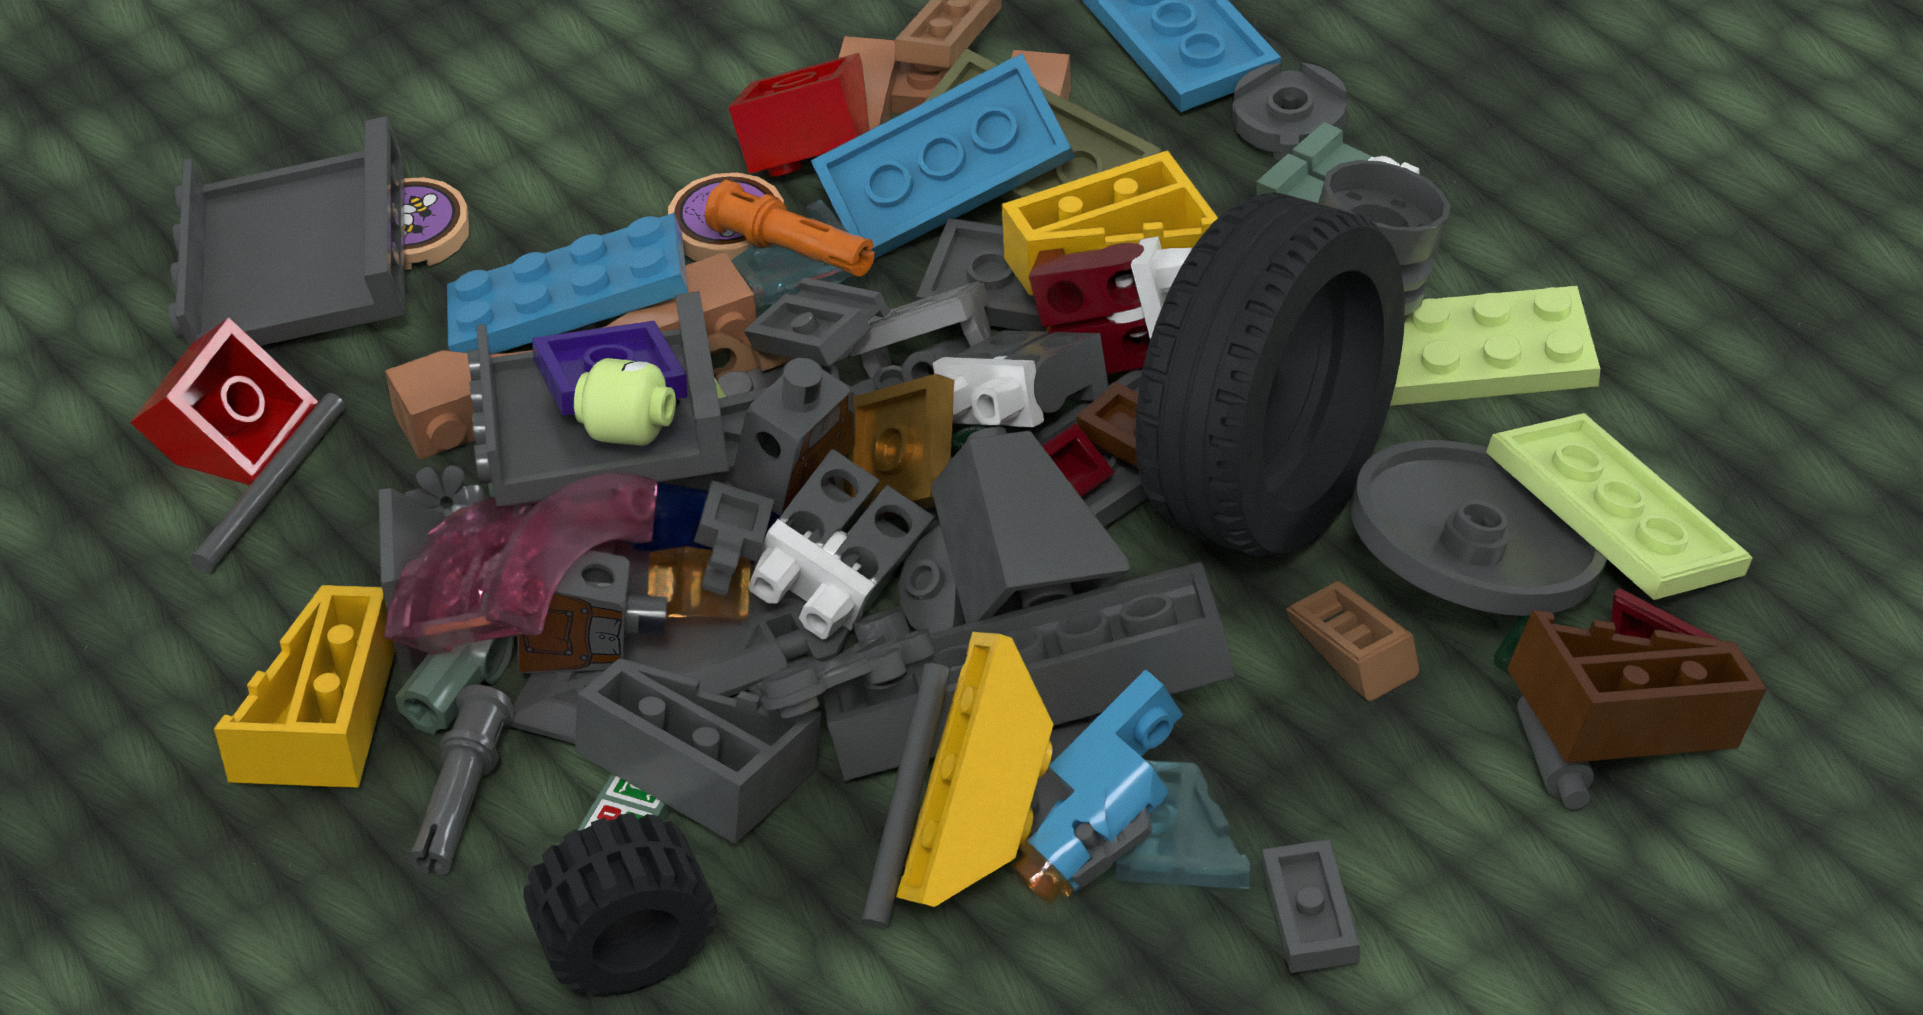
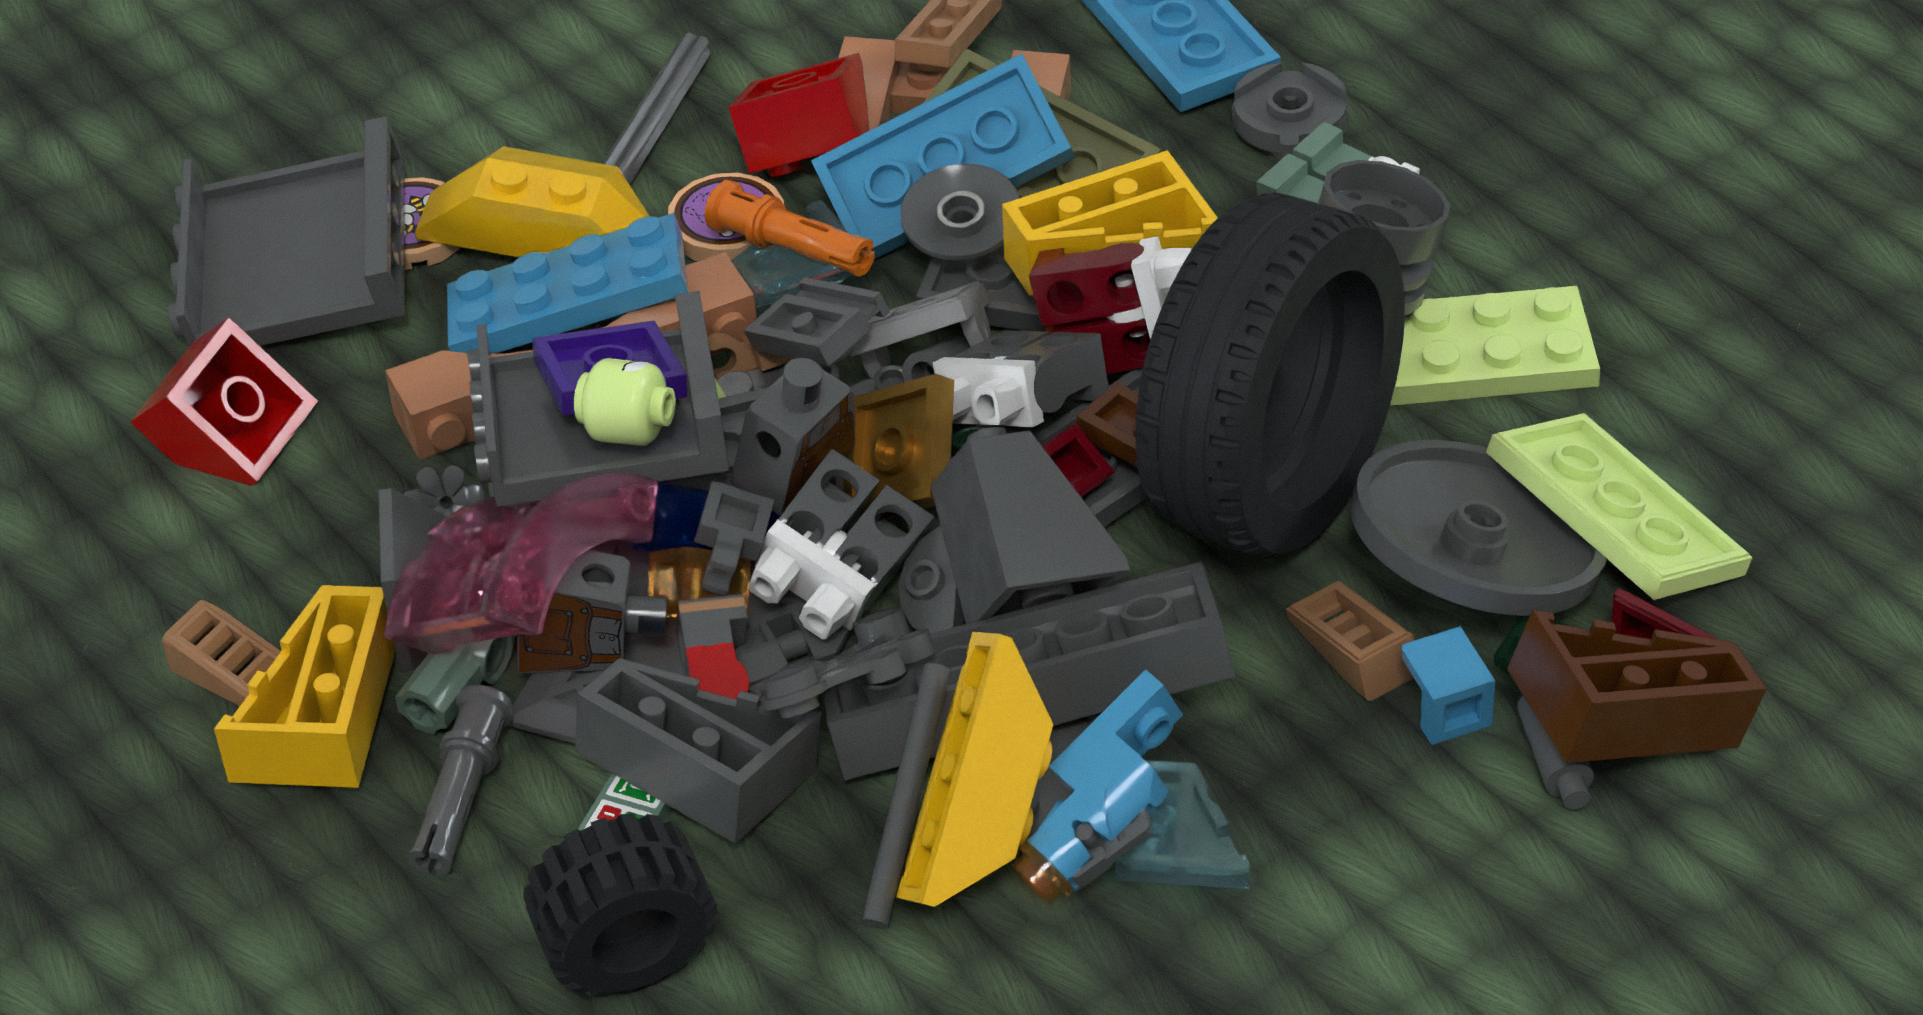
(202, 636): none -> medium nougat slope
(267, 483): dark grey bar -> none
(528, 204): none -> yellow wedge
(658, 105): none -> dark grey axle
(706, 642): none -> leg
(957, 211): none -> dark grey dish
(1310, 906): dark grey plate -> none
(1453, 685): none -> dark azure panel

